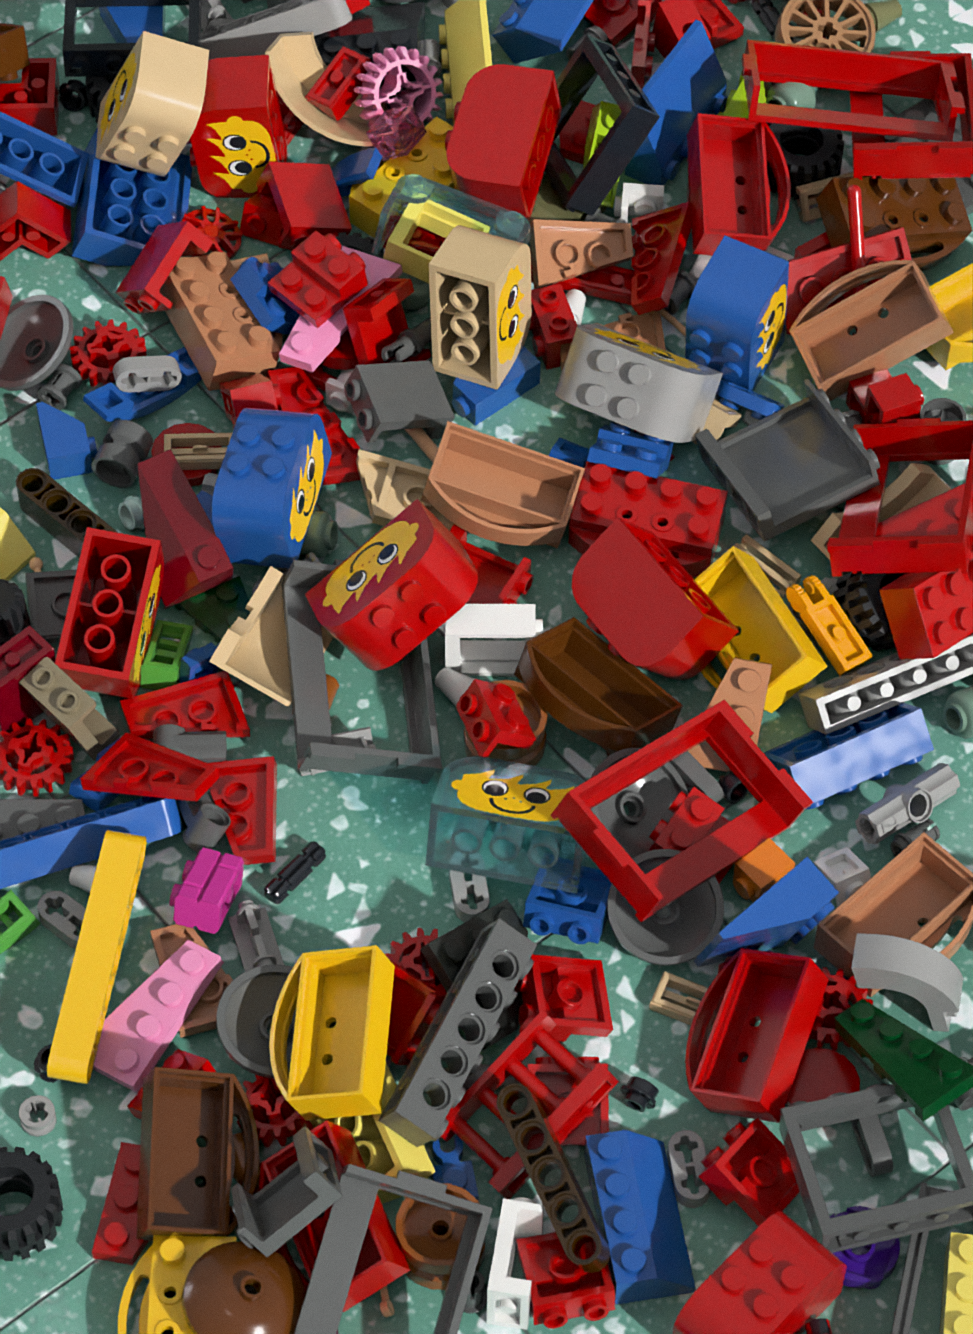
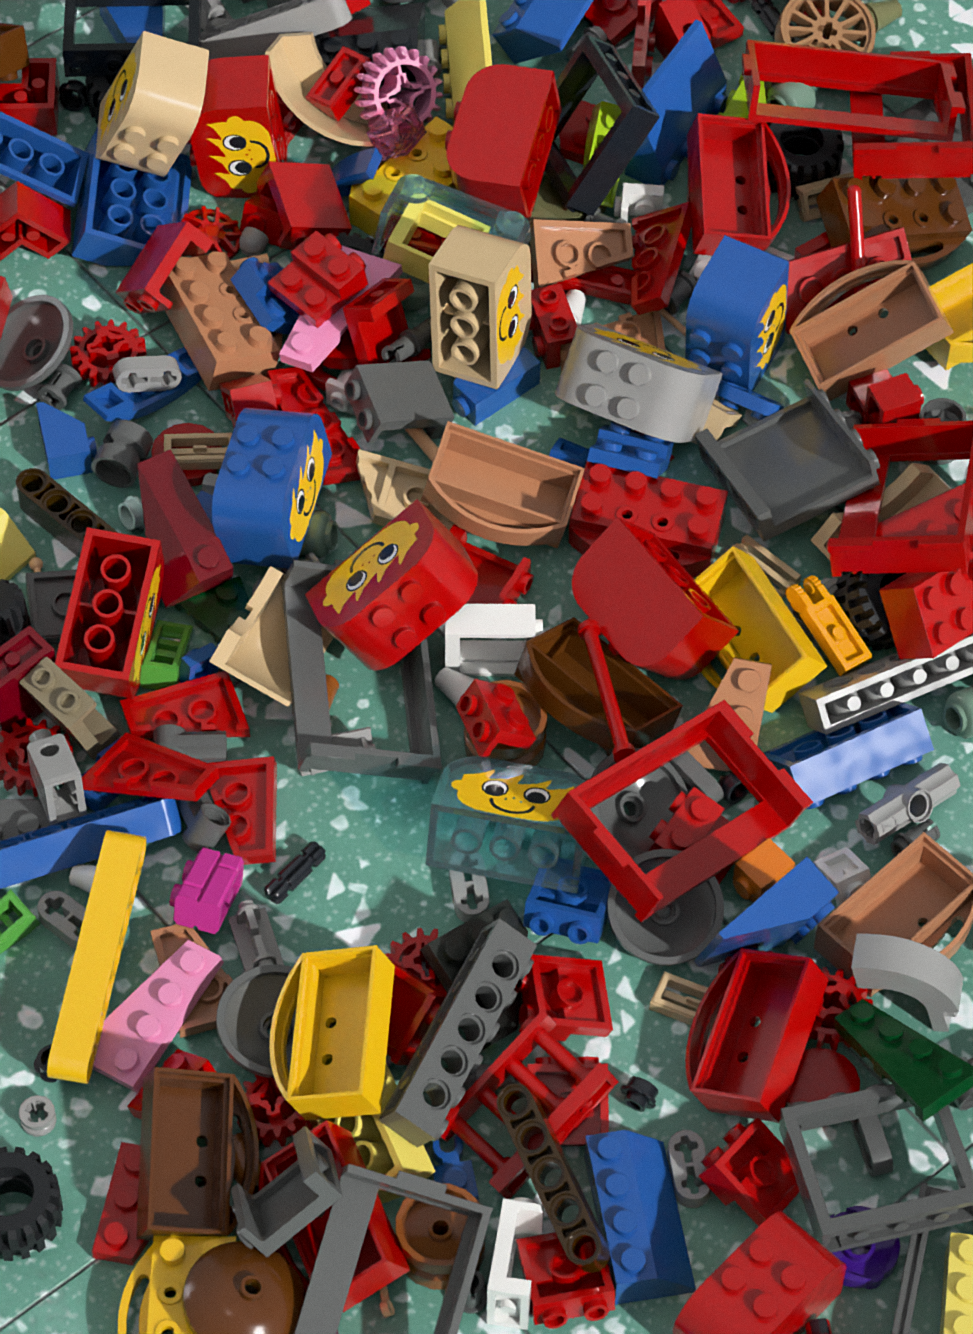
(52, 765): none -> light grey torso
(253, 241): none -> light grey hinge
(589, 632): none -> red bar

